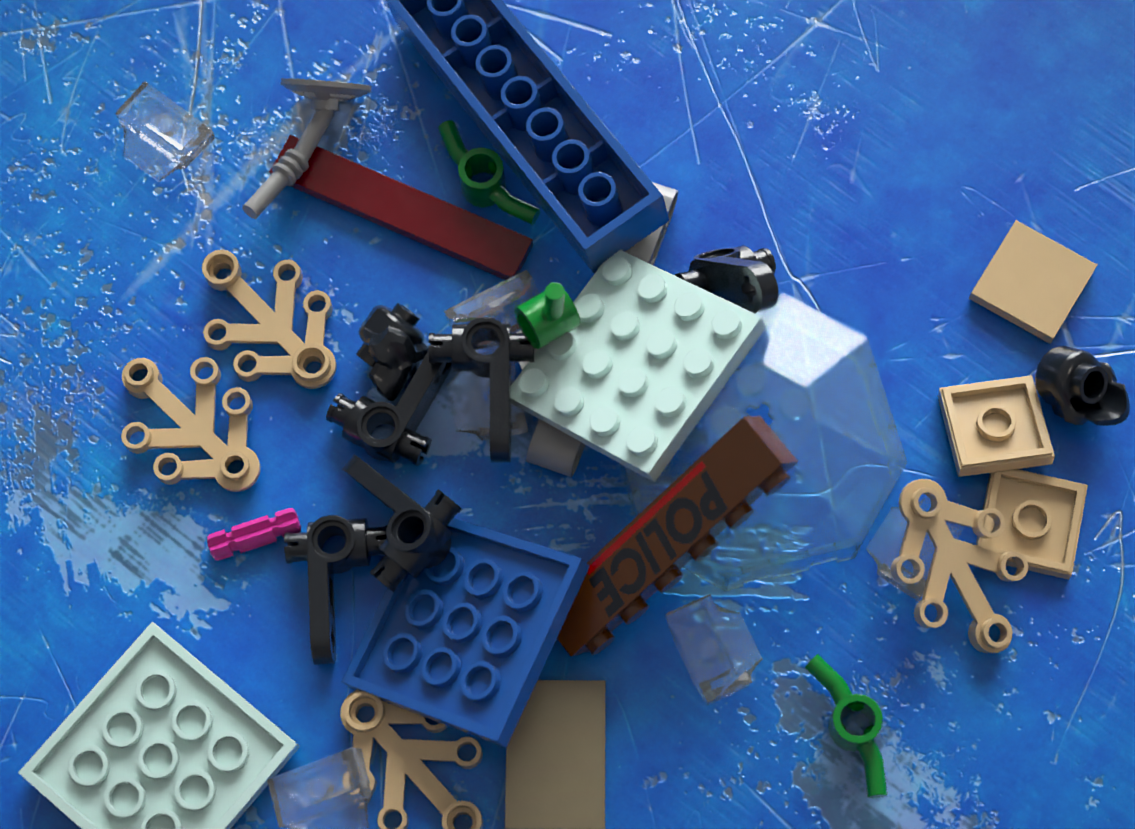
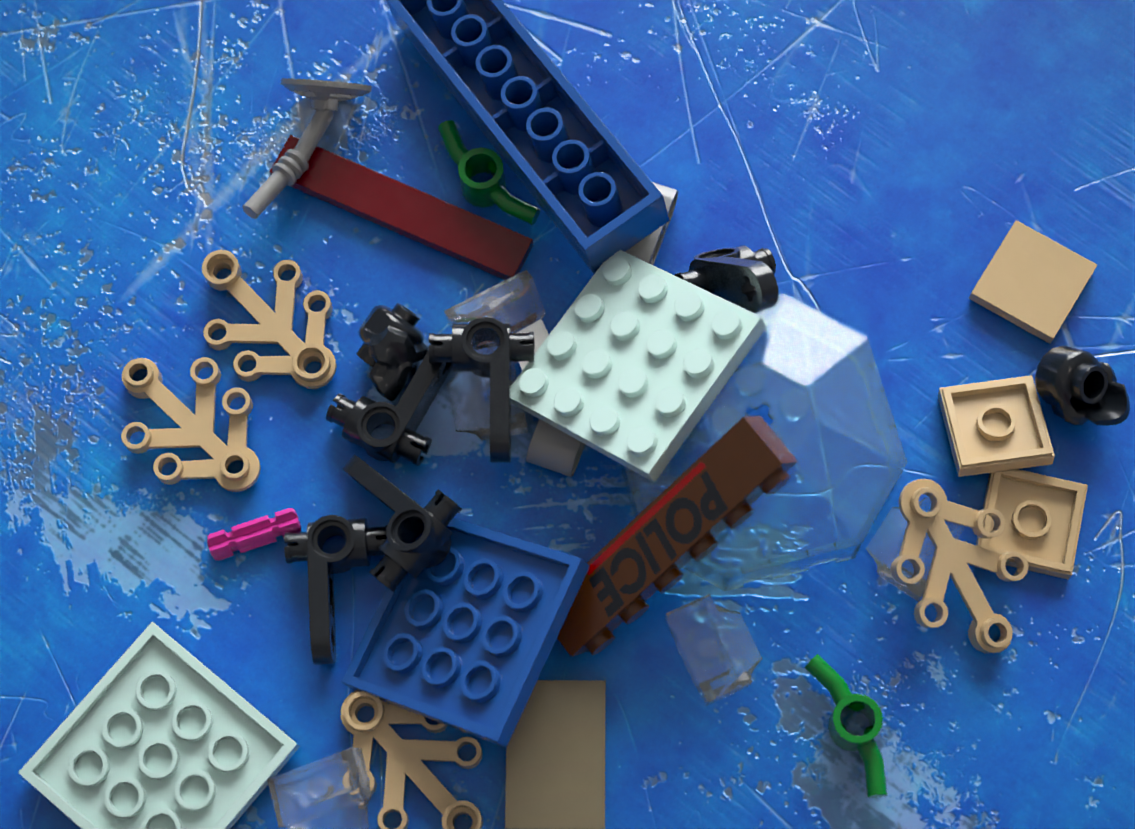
(160, 133): clear slope -> none
(547, 316): green piece -> none

